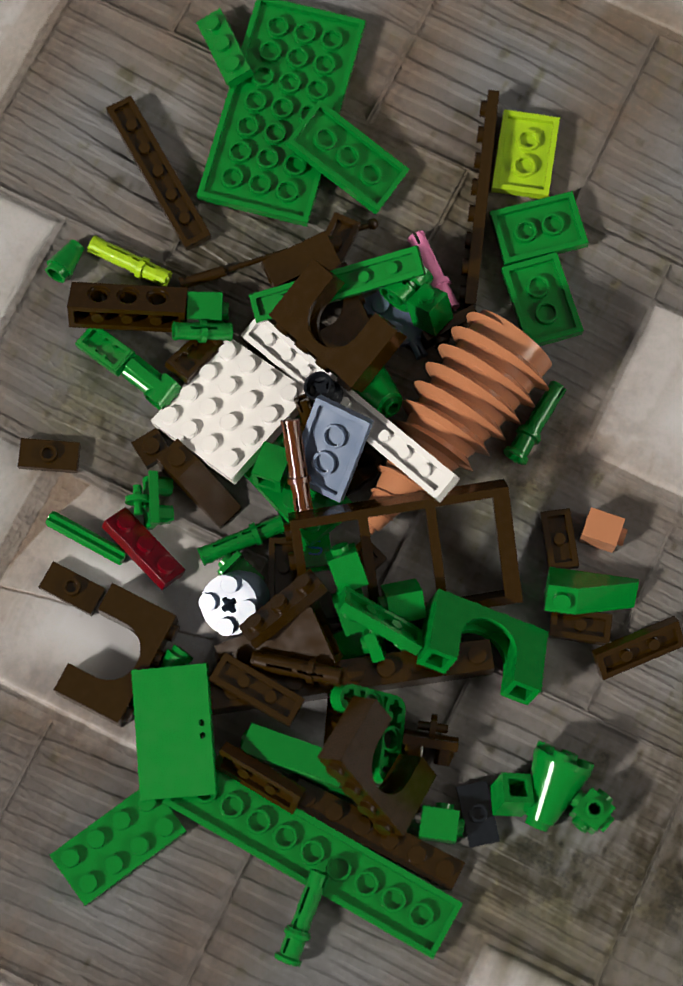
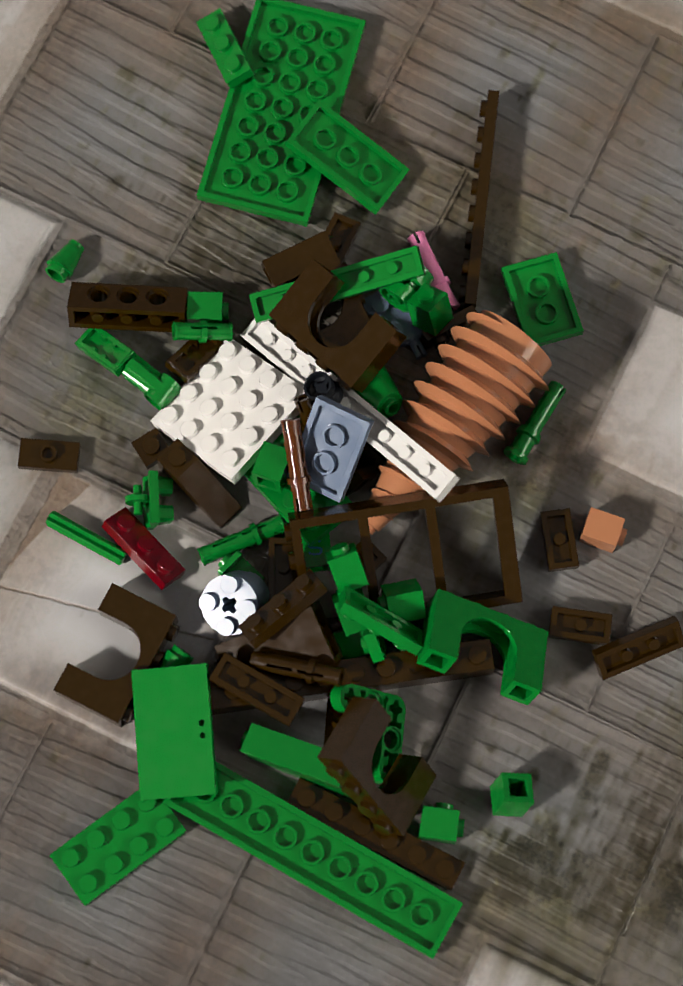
(72, 588): dark brown plate -> none
(139, 266): lime pin -> none
(158, 173): dark brown plate -> none
(222, 271): dark brown piece -> none
(259, 777): dark brown plate -> none
(298, 931): green pin -> none
(444, 744): dark brown hips -> none
(478, 815): black plate -> none
(525, 154): lime plate -> none
(538, 228): green plate -> none
(555, 783): green cone -> none
(584, 819): green brick -> none
(588, 592): green slope -> none

